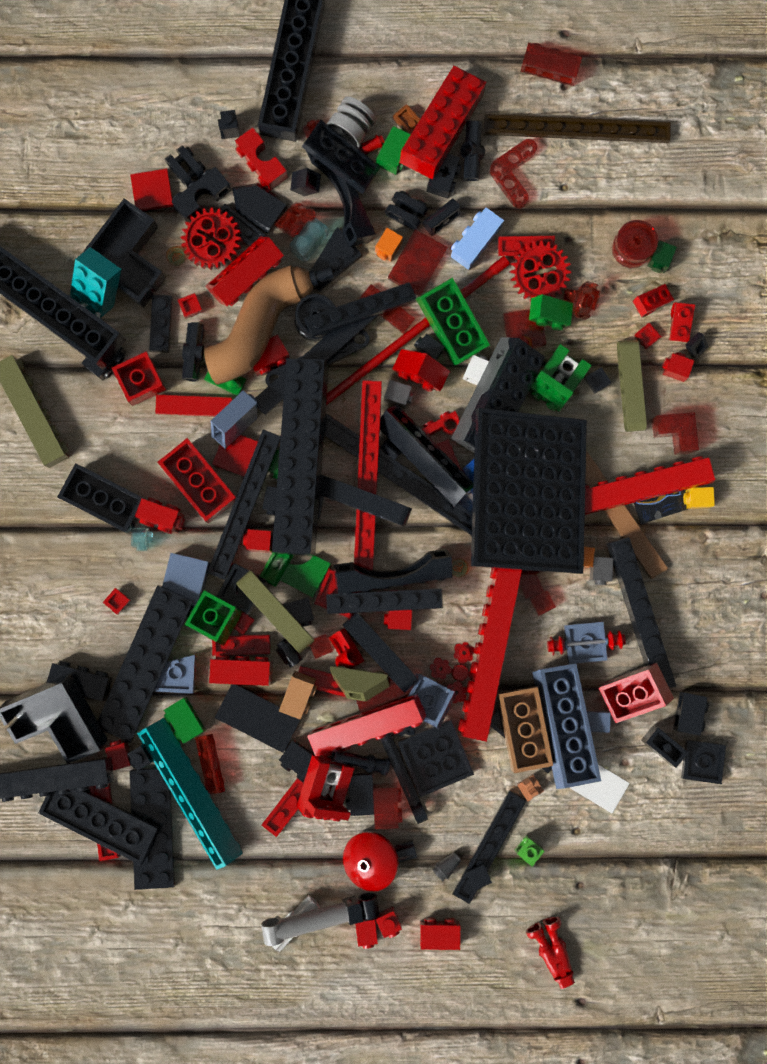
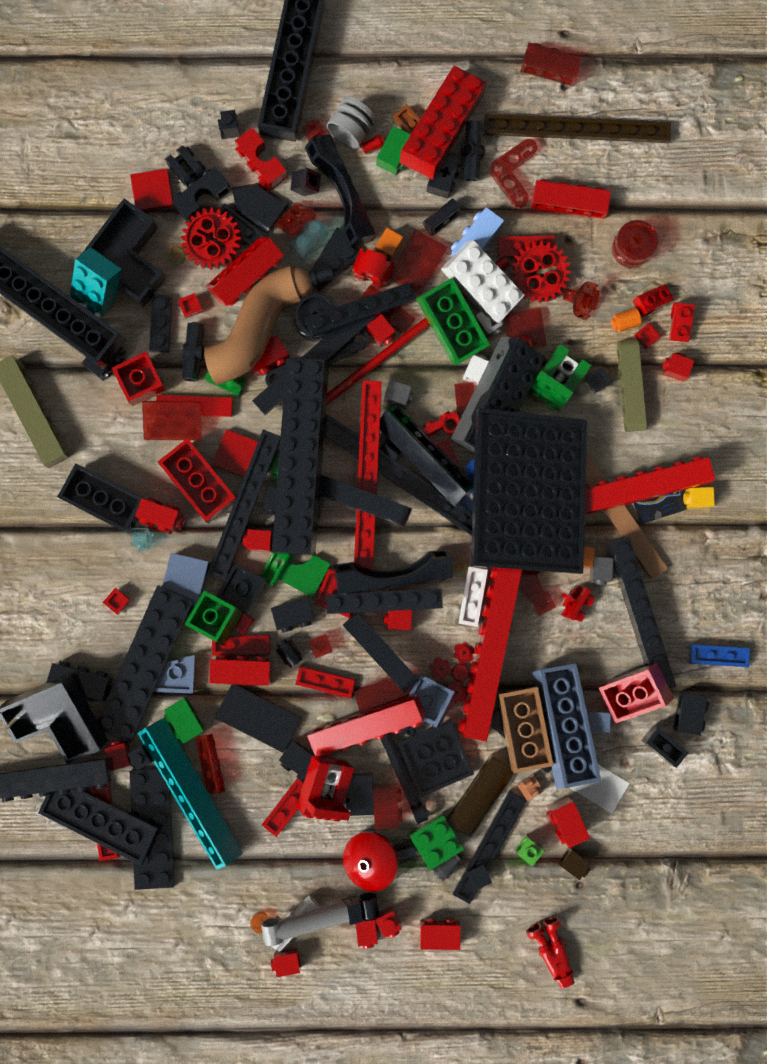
(172, 420): none -> clear red plate
(234, 419): sand blue brick -> none
(256, 921): none -> clear orange tile
(275, 611): olive beam -> none
(286, 962): none -> red brick
(297, 695): medium nougat brick -> none
(341, 156): black tile -> none
(348, 652): red plate -> none
(359, 683): olive slope -> none
(369, 763): black pin -> none
(373, 267): none -> red brick
(381, 331): none -> red brick
(415, 207): black brick -> none
(421, 369): red brick -> none
(429, 346): black brick -> none
(435, 841): none -> green brick
(463, 394): none -> clear red tile
(472, 596): none -> white plate
(480, 796): none -> dark brown brick
(482, 281): none -> white brick
(486, 325): none -> light grey bracket
(550, 312): green brick -> none
(567, 821): none -> red brick
(570, 199): none -> red brick
(574, 864): none -> dark brown brick
(575, 601): none -> red hips
(586, 642): sand blue plate -> none
(626, 320): none -> orange brick
(662, 257): dark green brick -> none
(681, 428): clear red brick -> none
(697, 345): black plate -> none
(703, 762): black plate -> none
(719, 655): none -> blue plate

